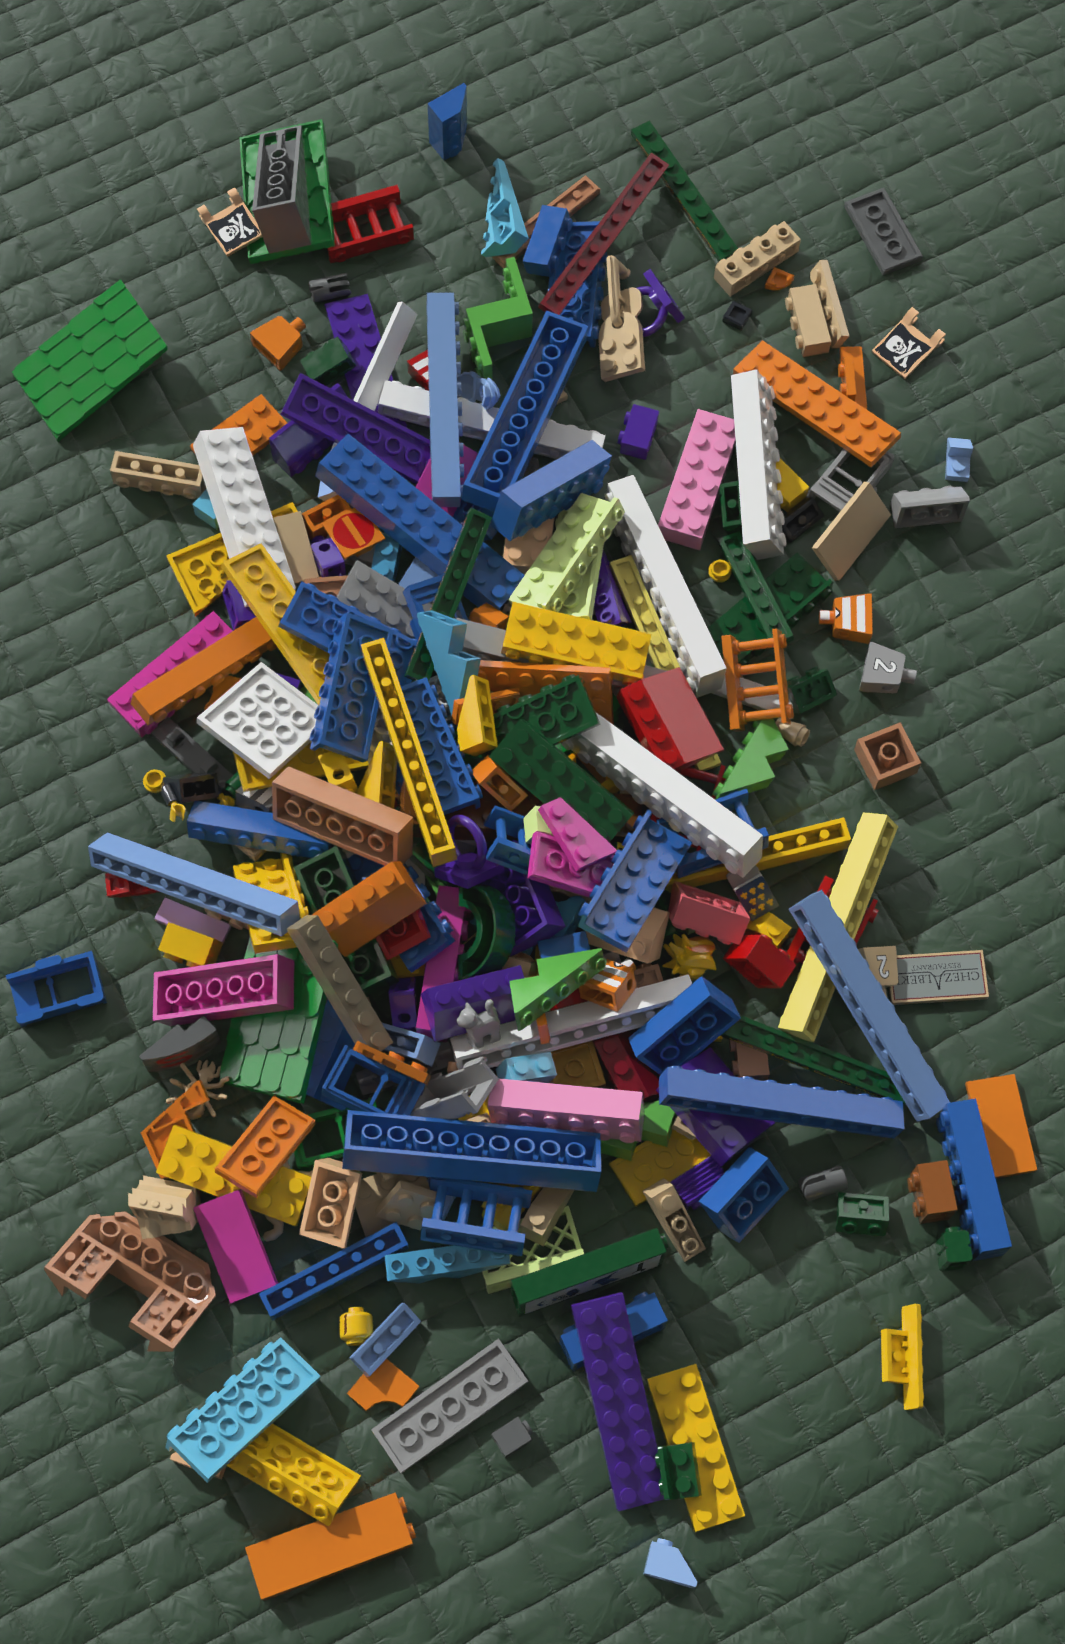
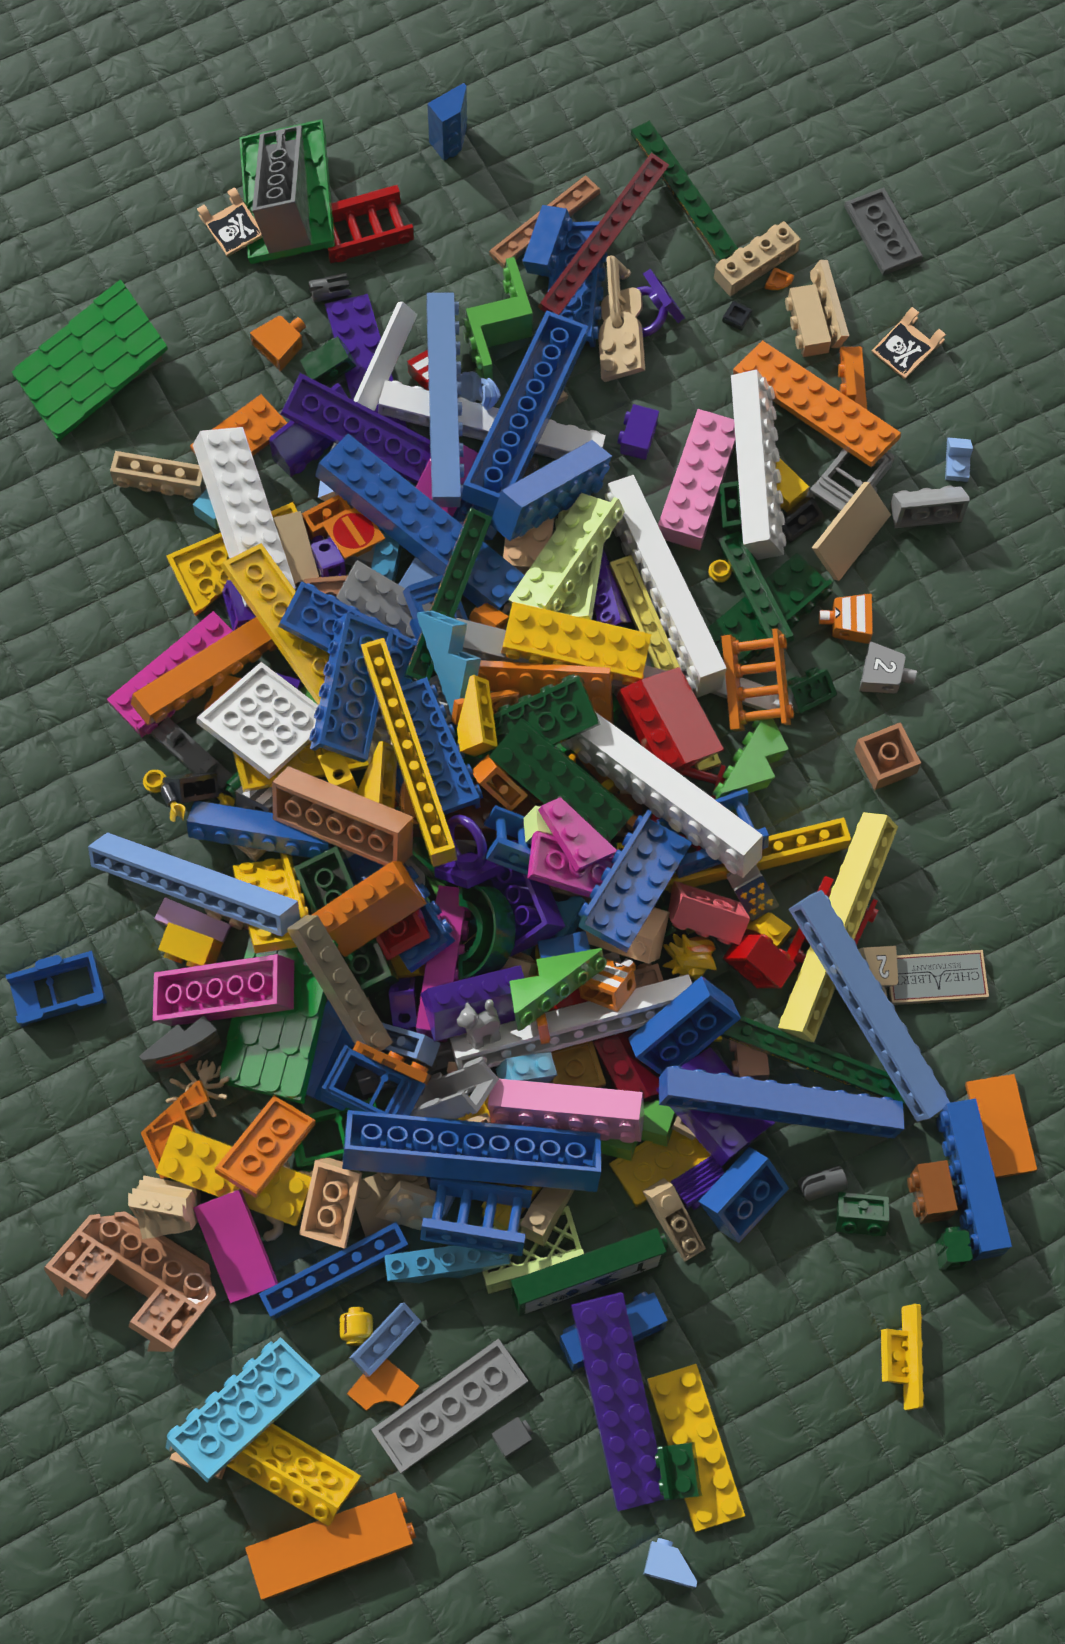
(122, 887): red slope -> none
(506, 226): medium azure wedge -> none
(795, 733): tan cone -> none

